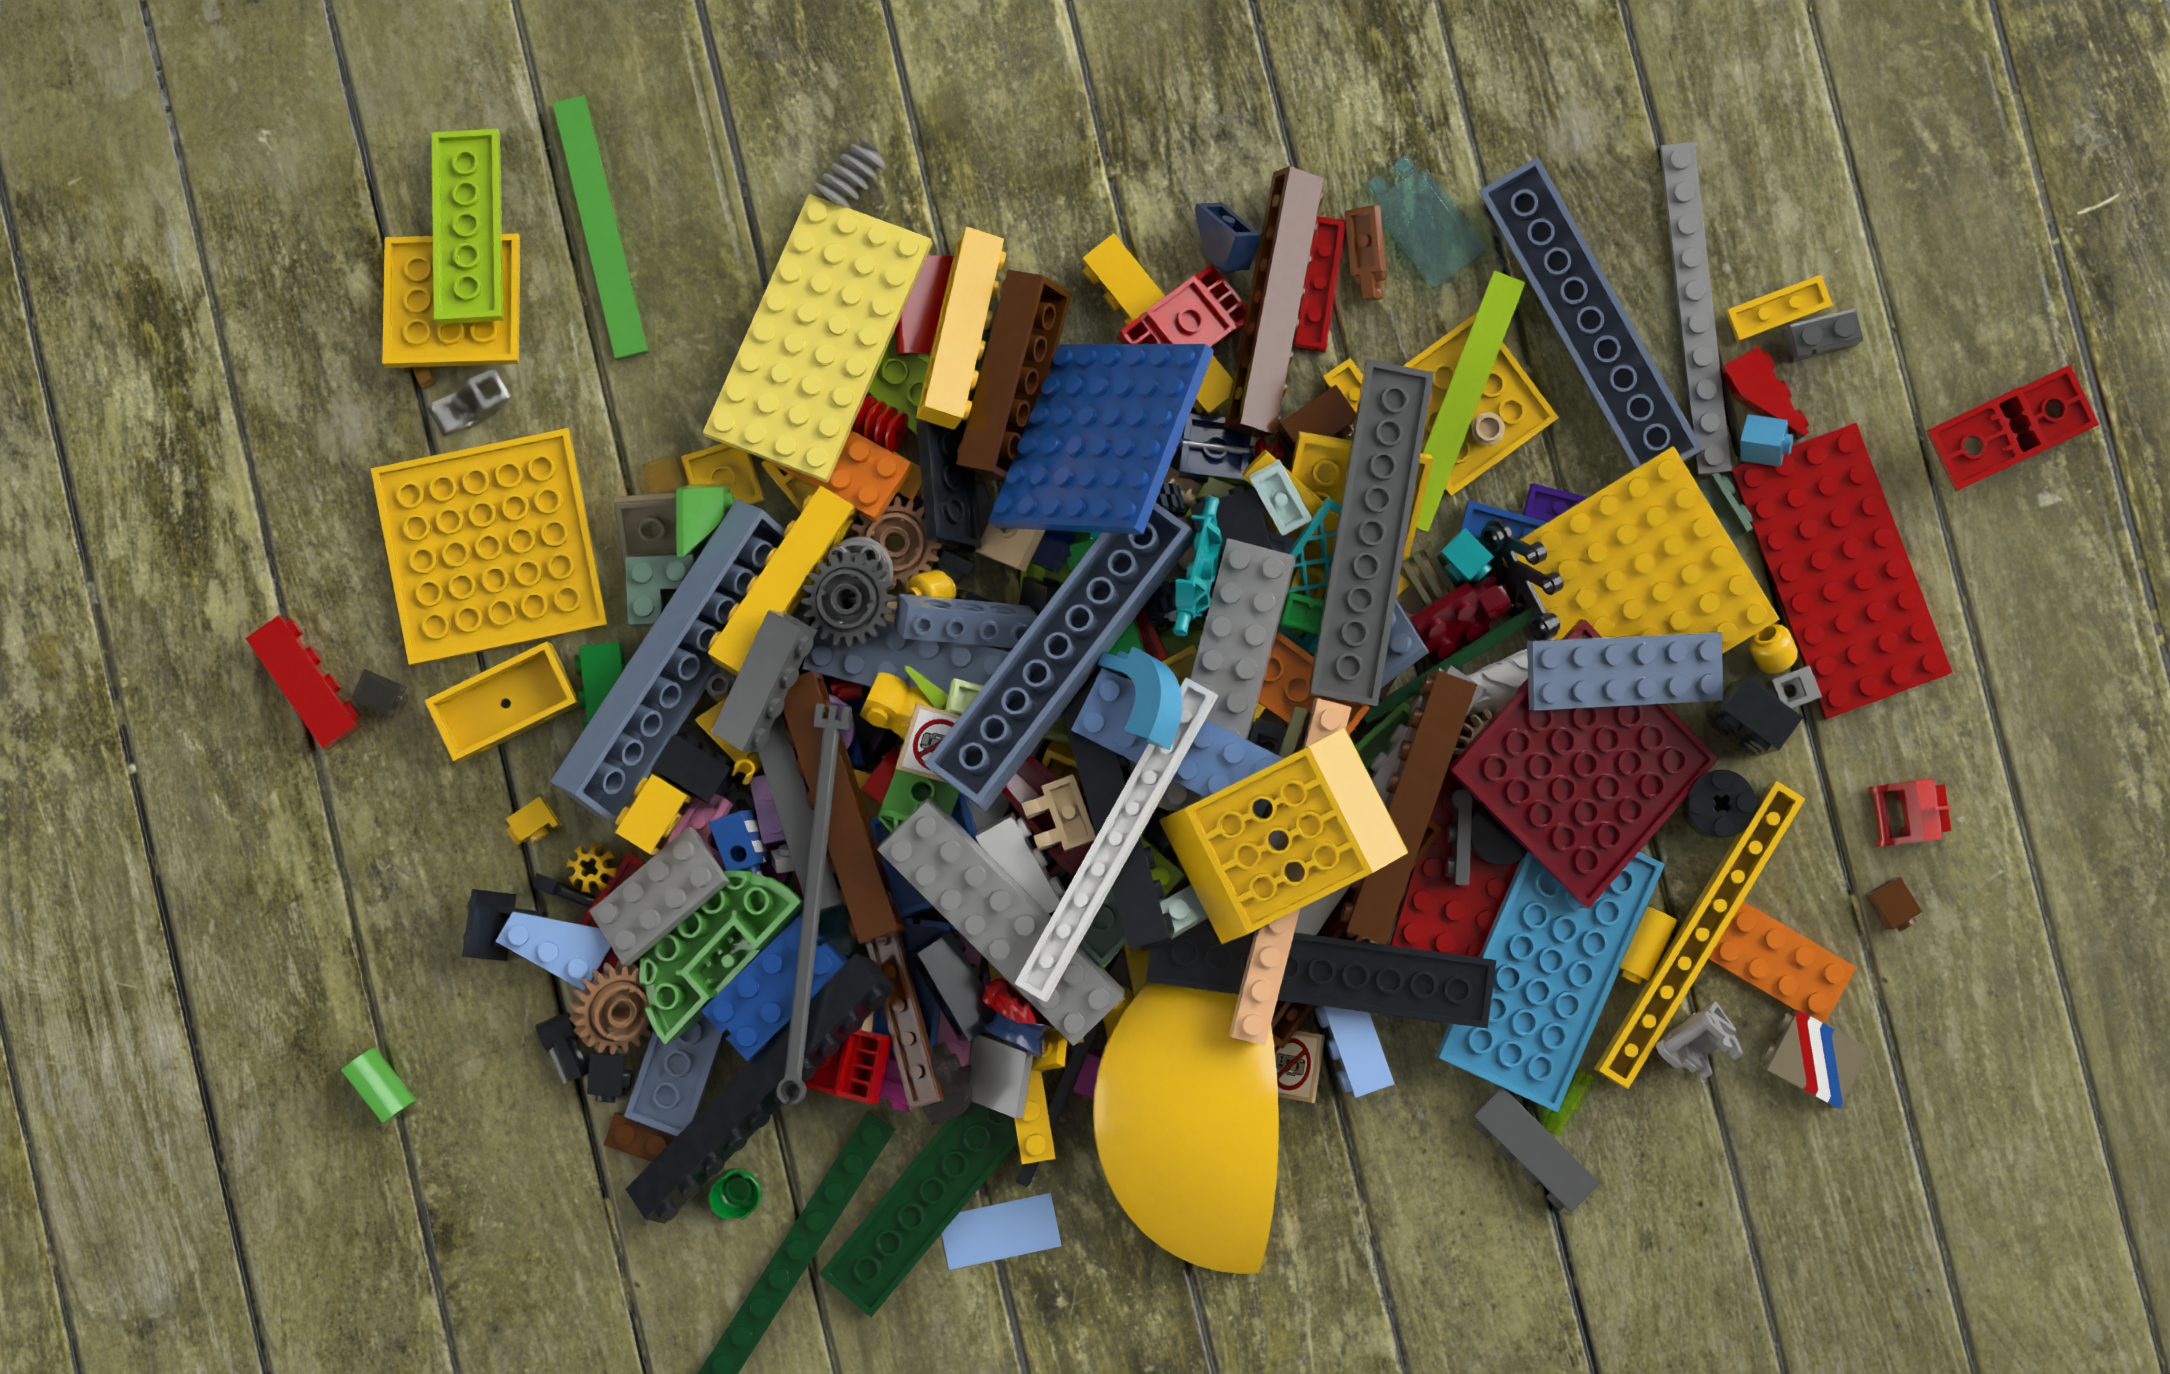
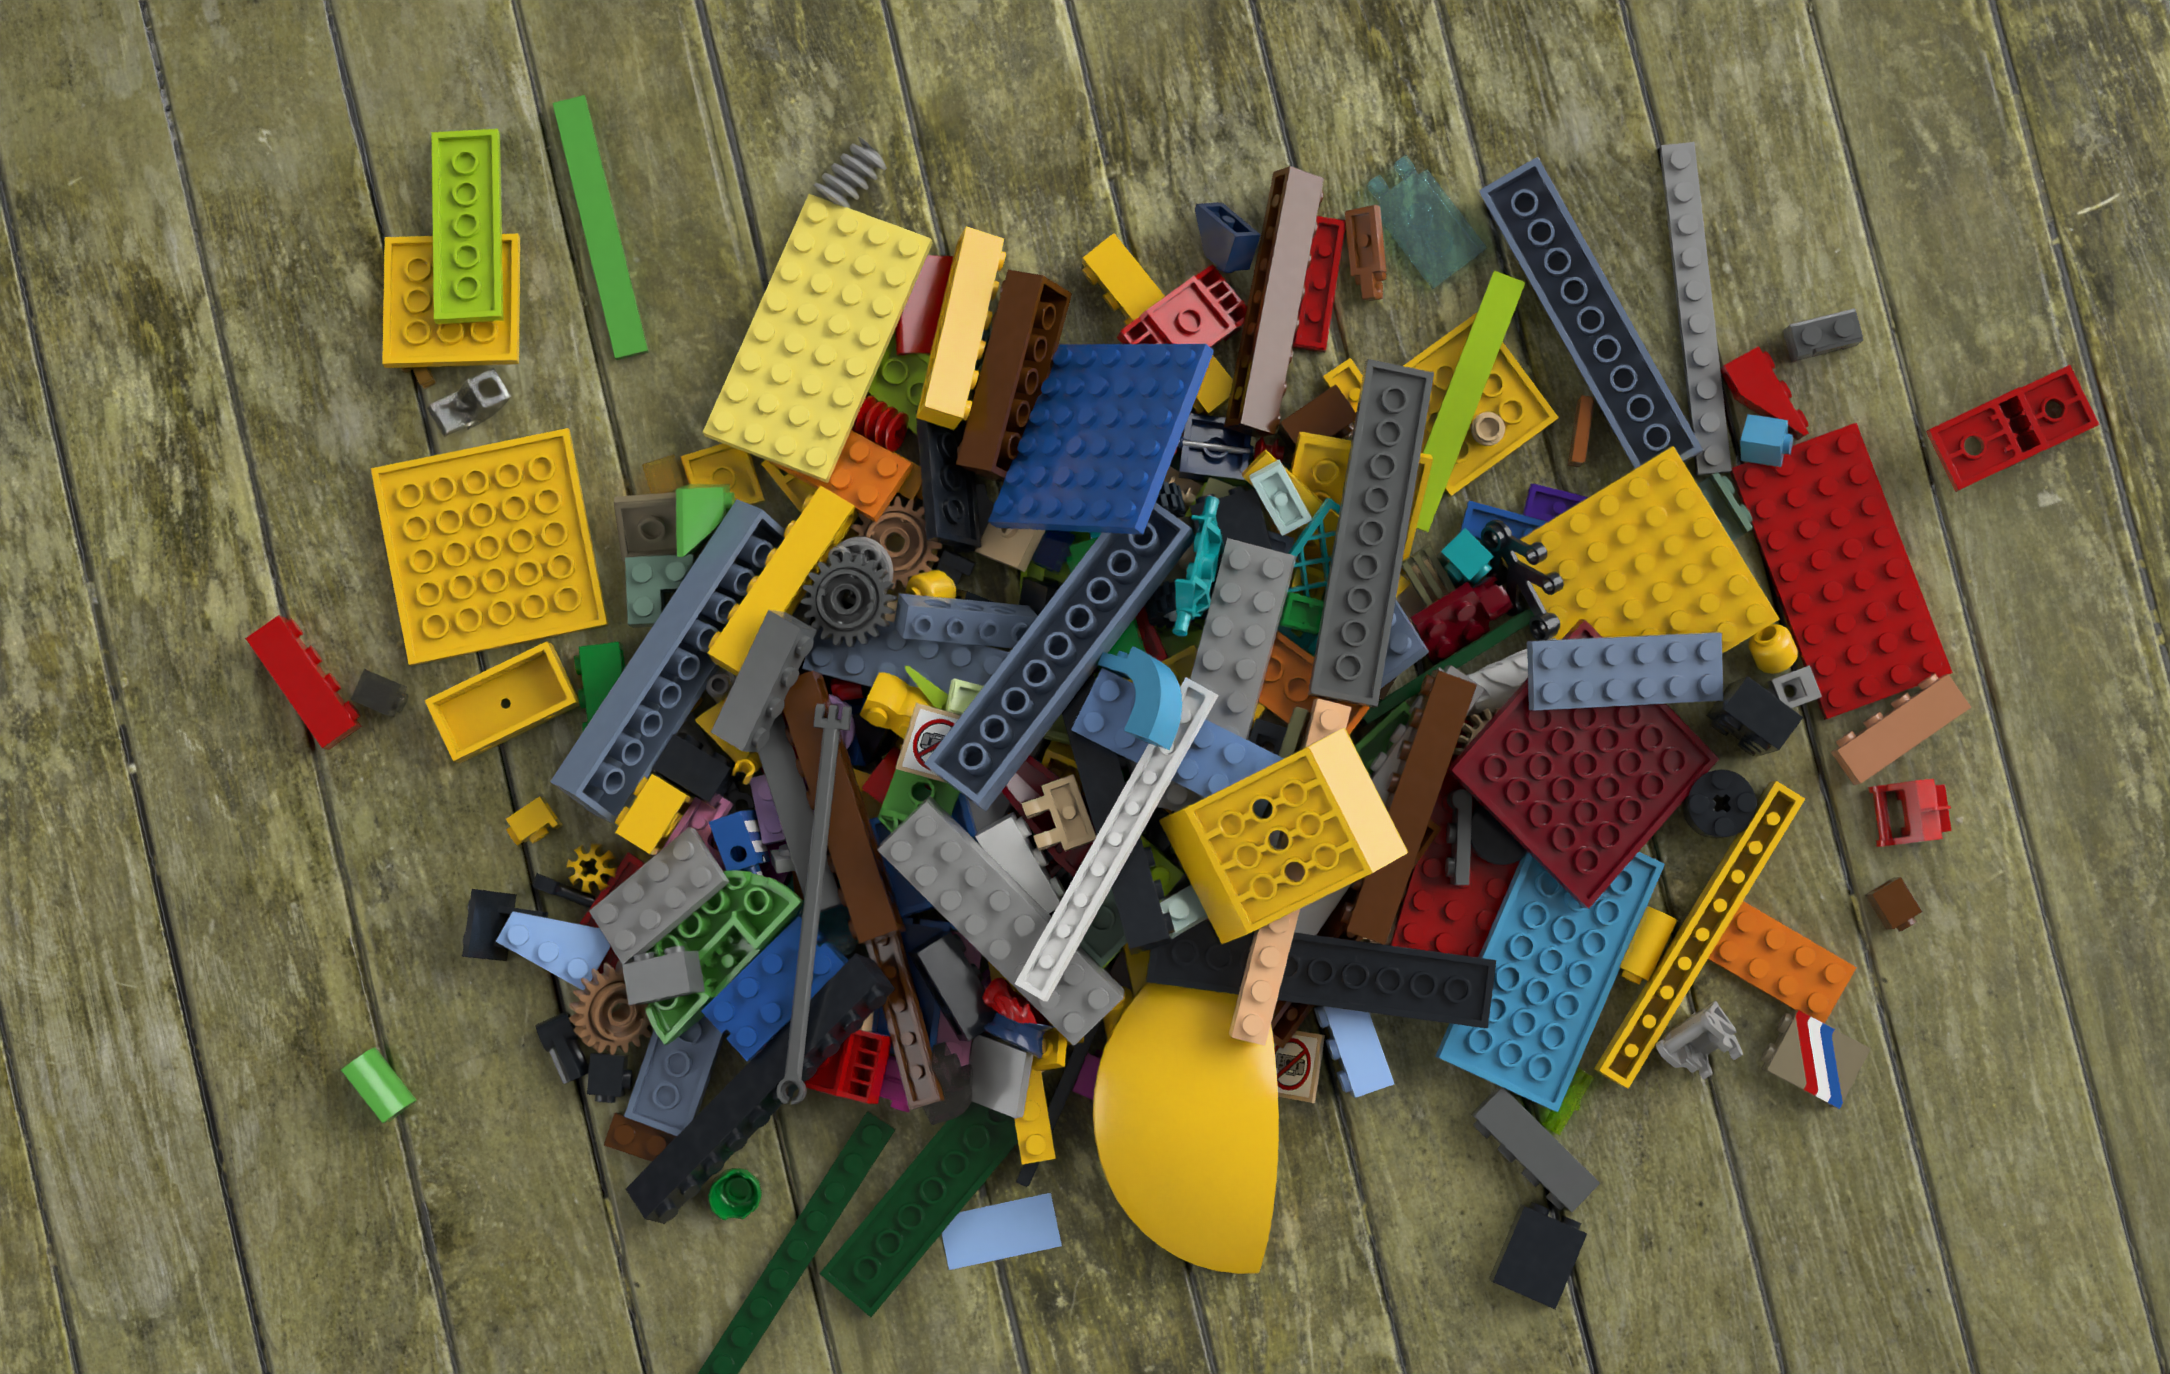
(663, 977): none -> brick
(1538, 1254): none -> black brick
(1581, 431): none -> dark orange tile
(1779, 308): yellow plate -> none
(1899, 729): none -> nougat brick

